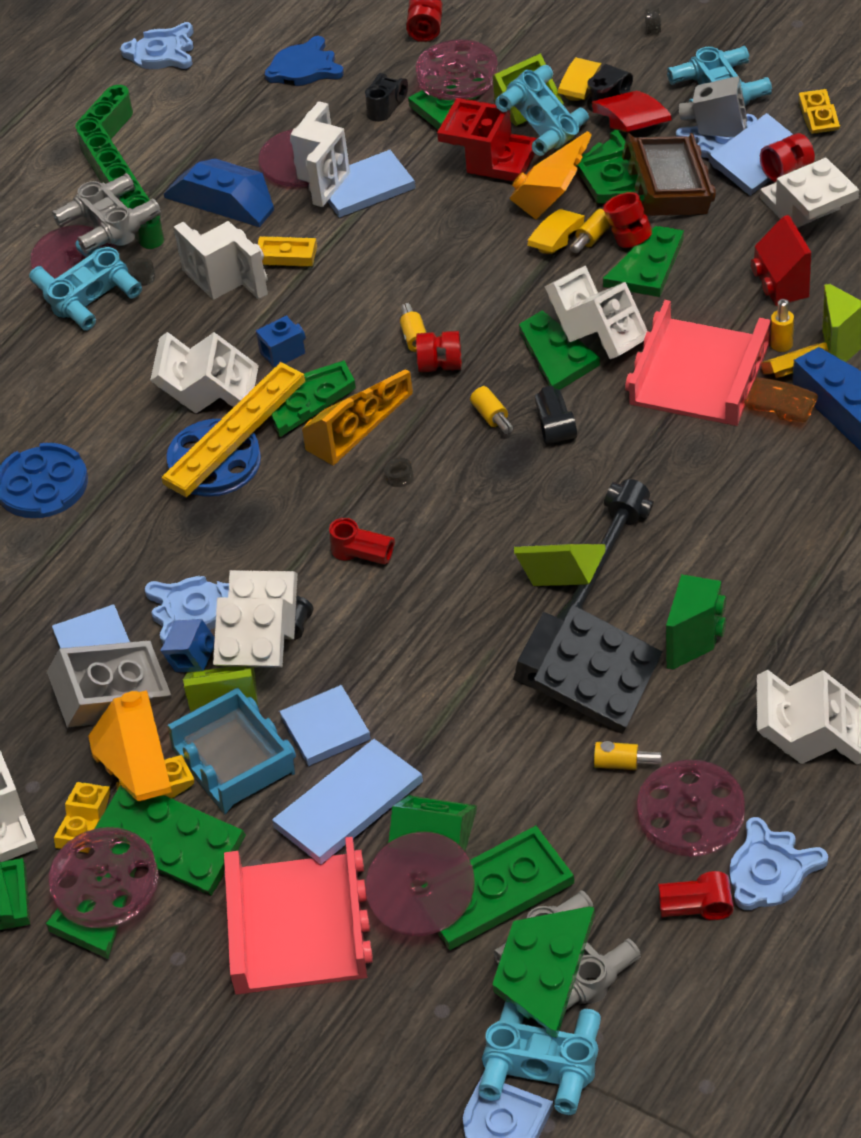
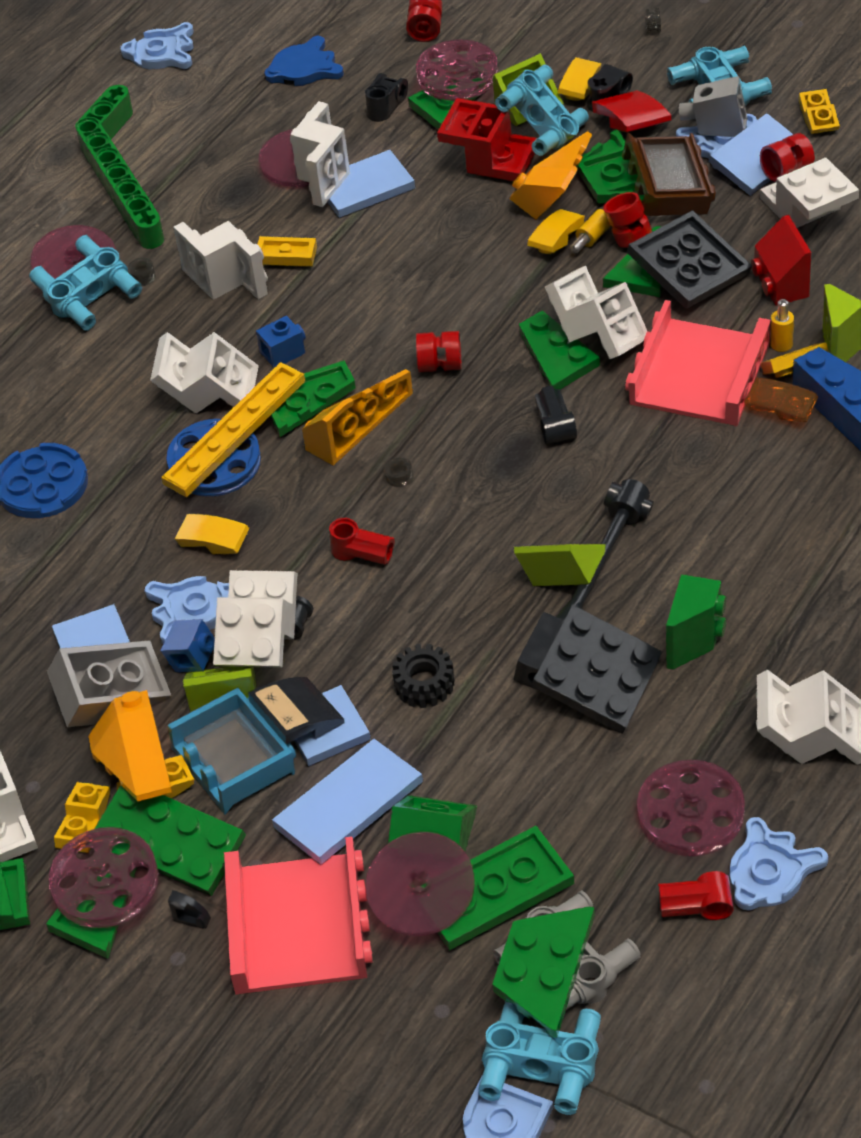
(109, 216): light grey piece -> none
(187, 910): none -> black tile
(214, 532): none -> yellow slope
(224, 191): blue wedge -> none
(295, 708): none -> black slope
(411, 324): yellow piece -> none
(425, 690): none -> black tyre
(491, 409): yellow piece -> none
(622, 756): yellow piece -> none
(689, 259): none -> black plate

